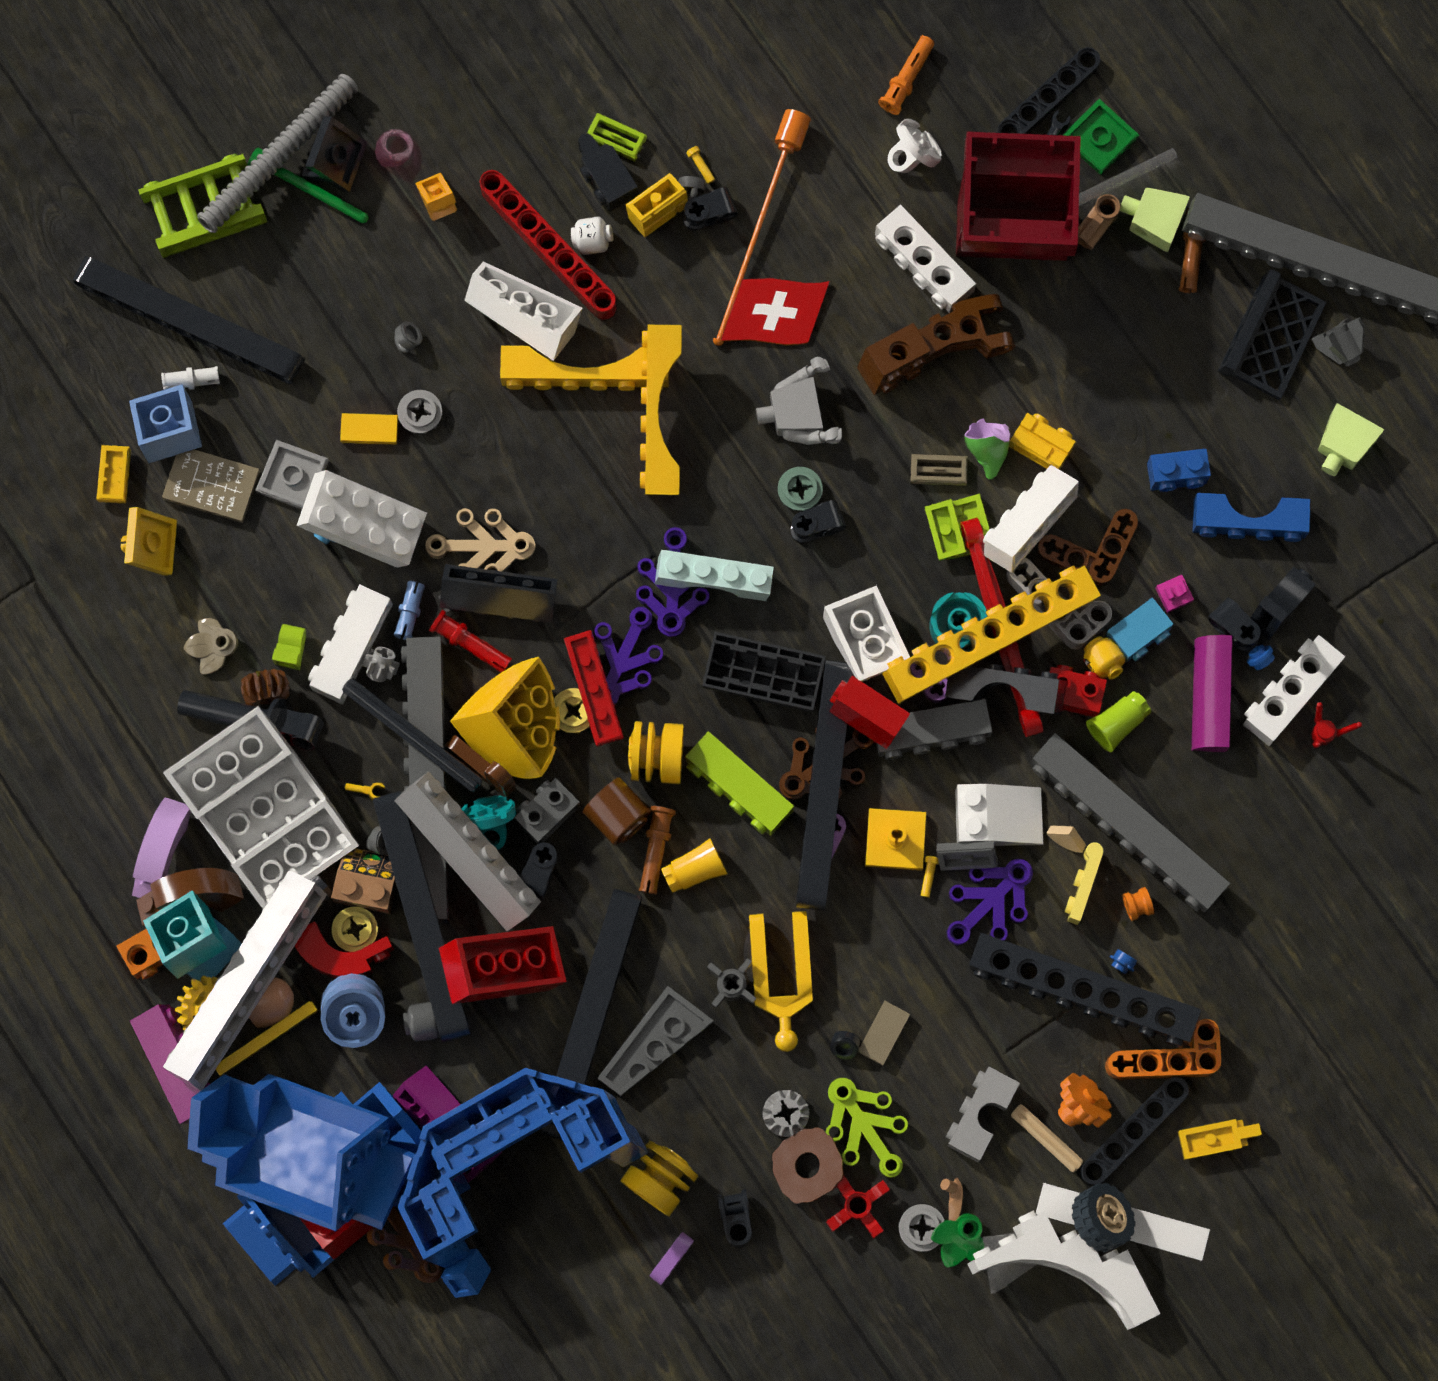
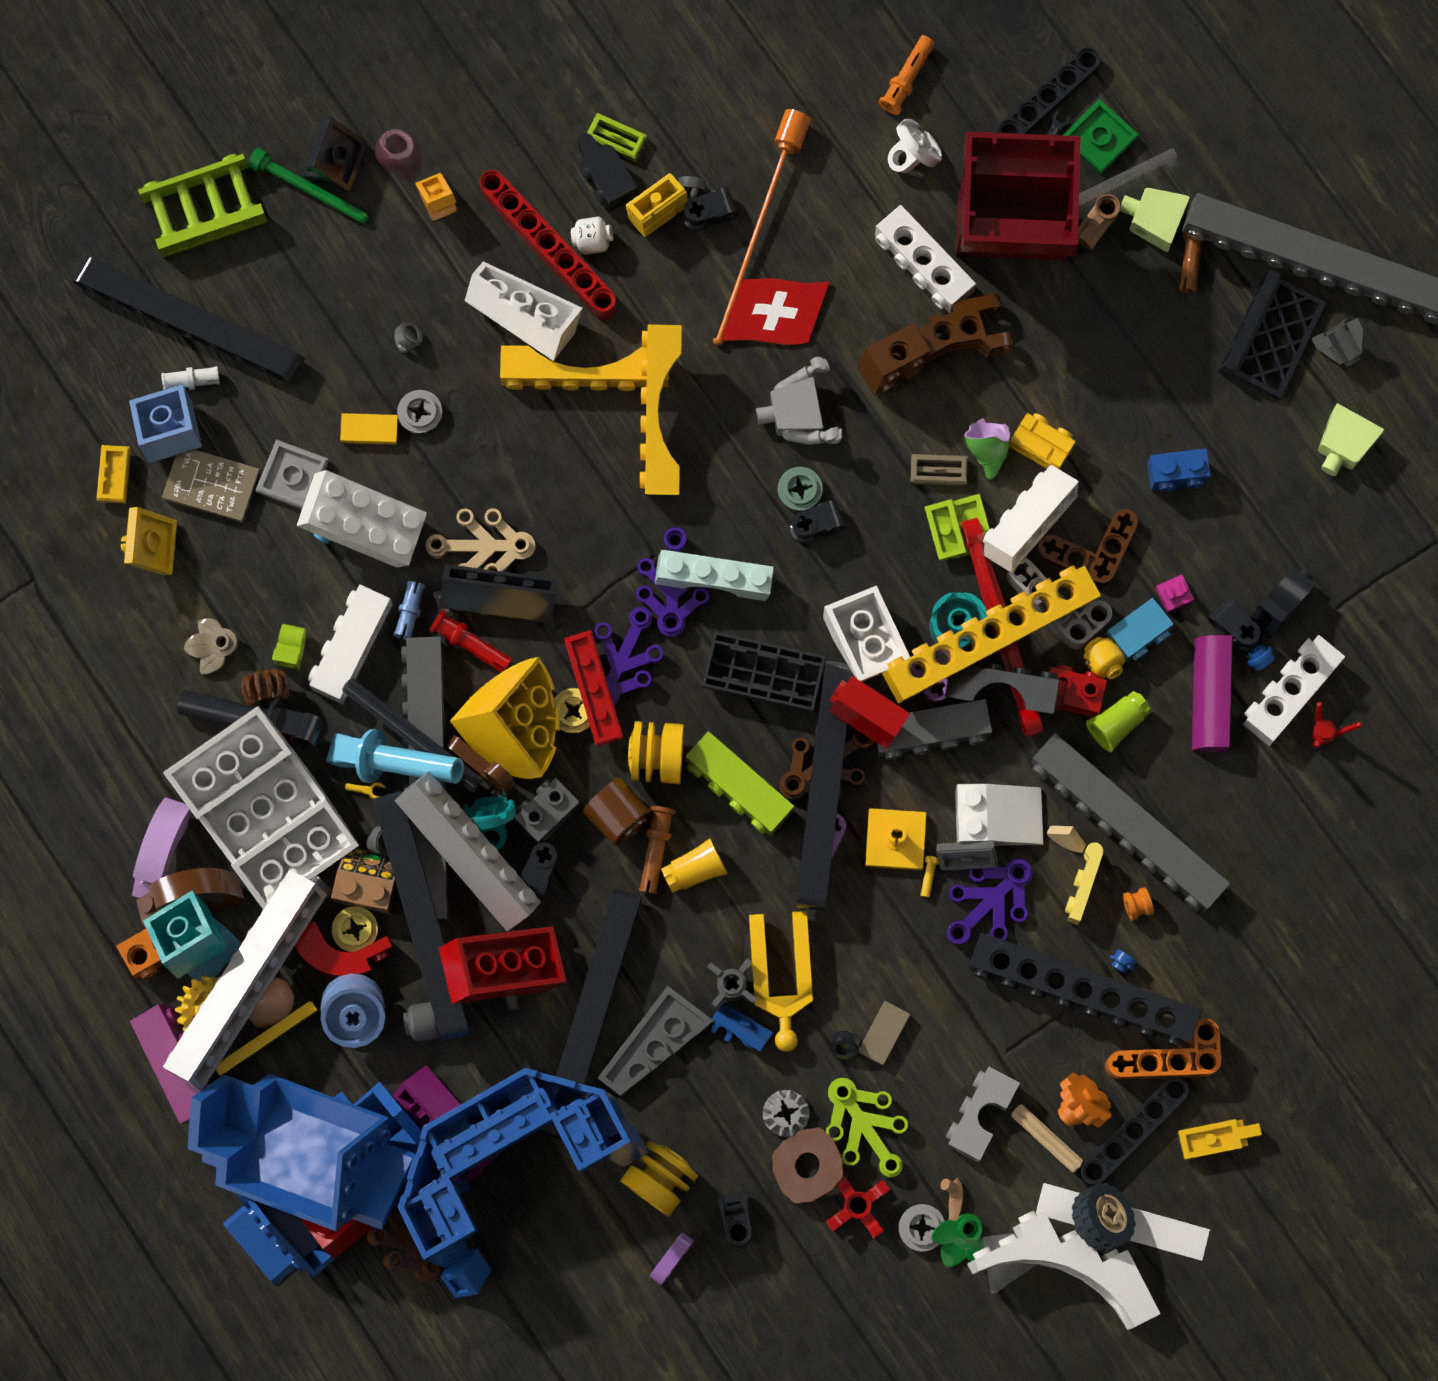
(277, 153): light grey piece -> none
(373, 756): none -> medium azure piece
(380, 664): light grey gear -> none
(698, 160): yellow piece -> none
(745, 1028): none -> blue plate
(1216, 516): blue arch -> none

